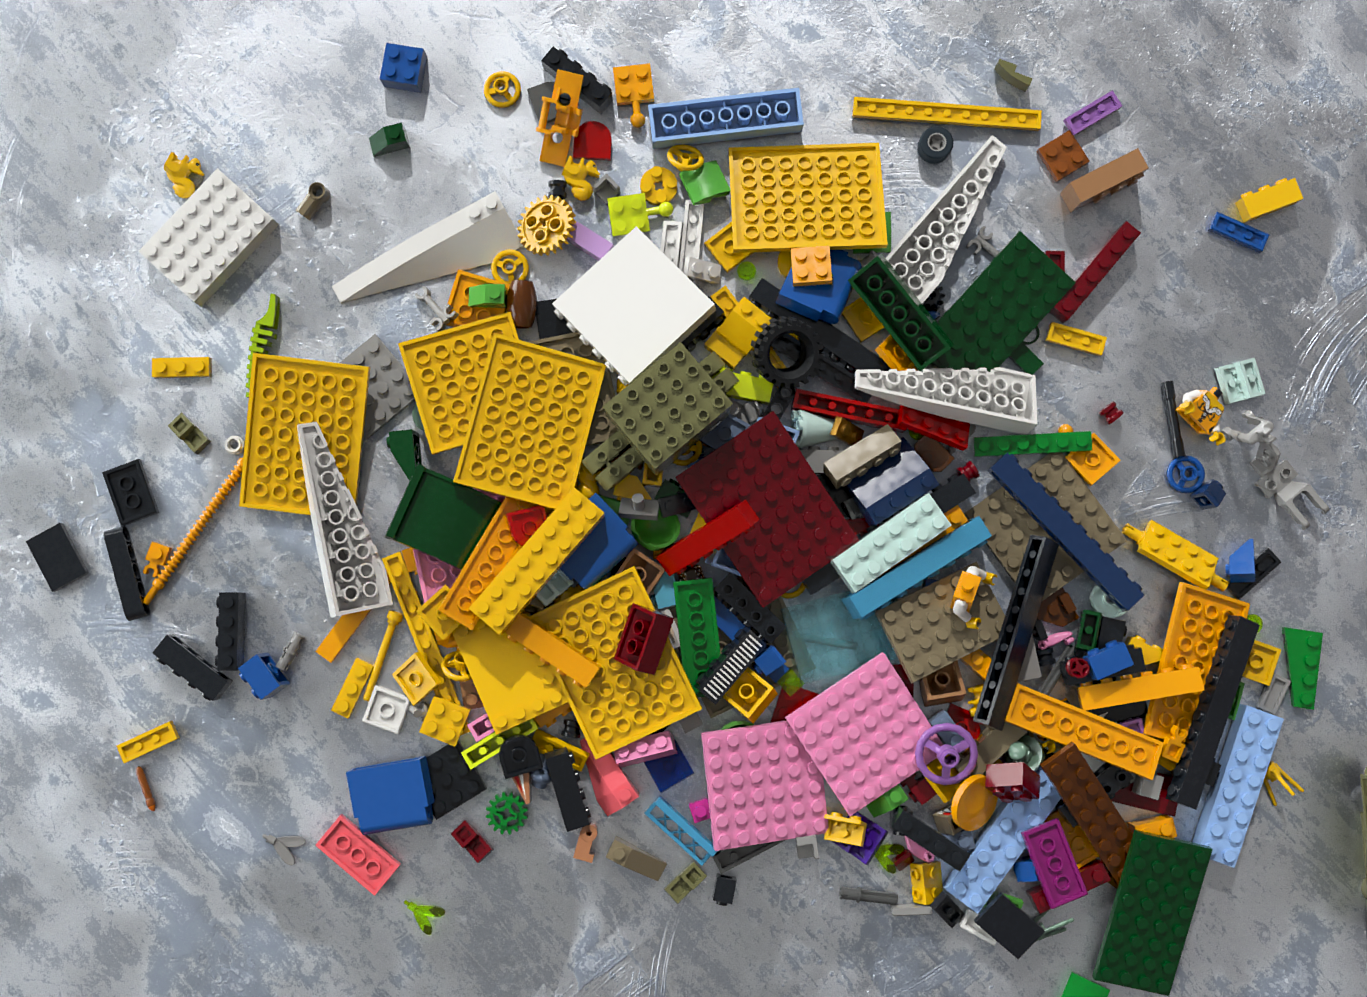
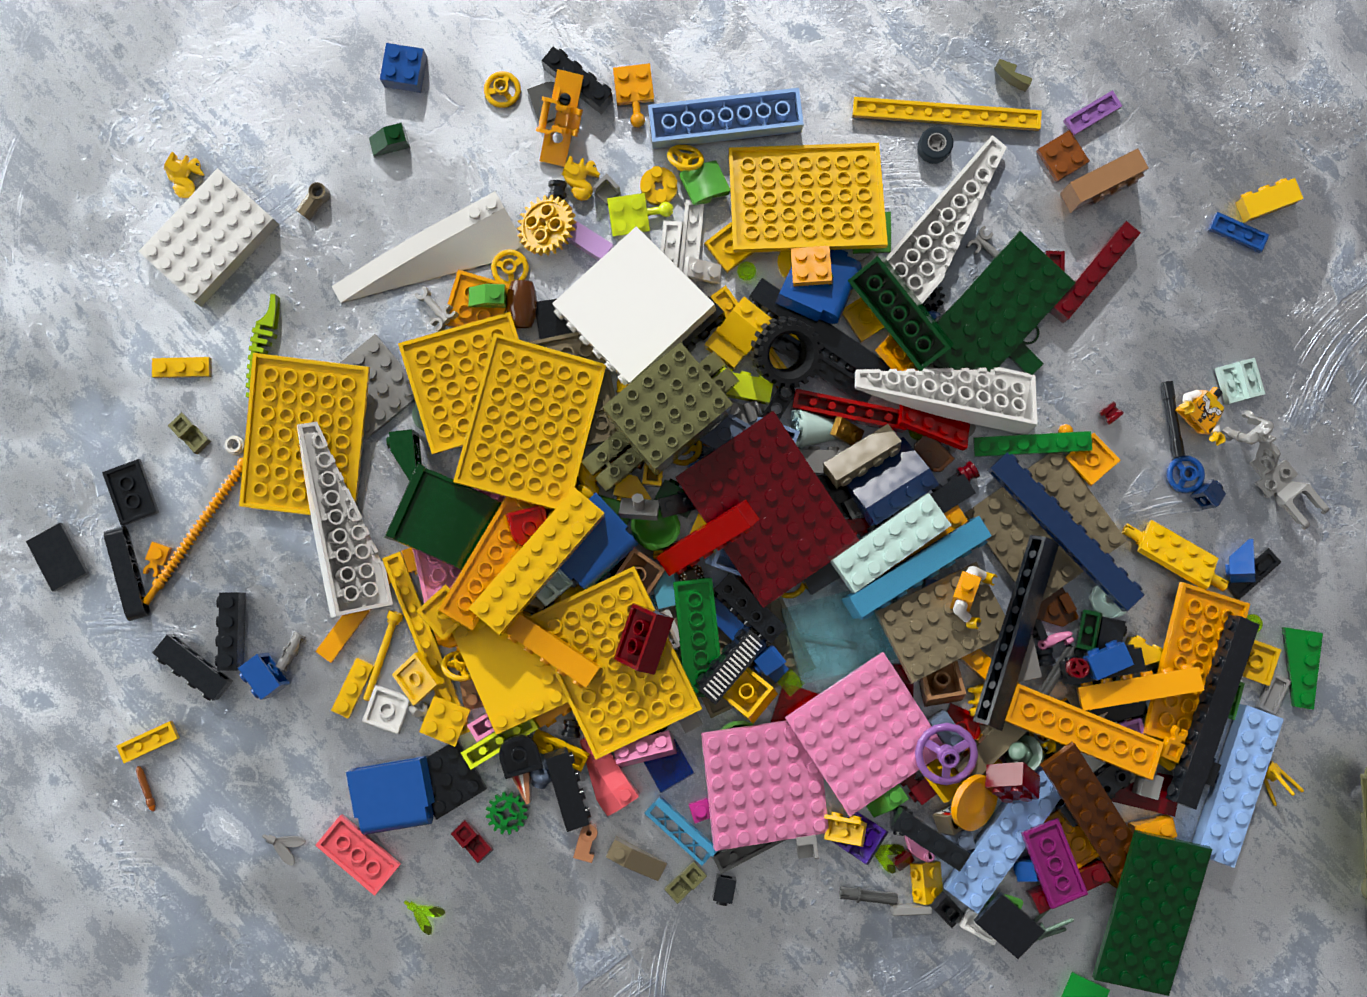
(593, 142): red tile -> none
(1076, 339): yellow plate -> none

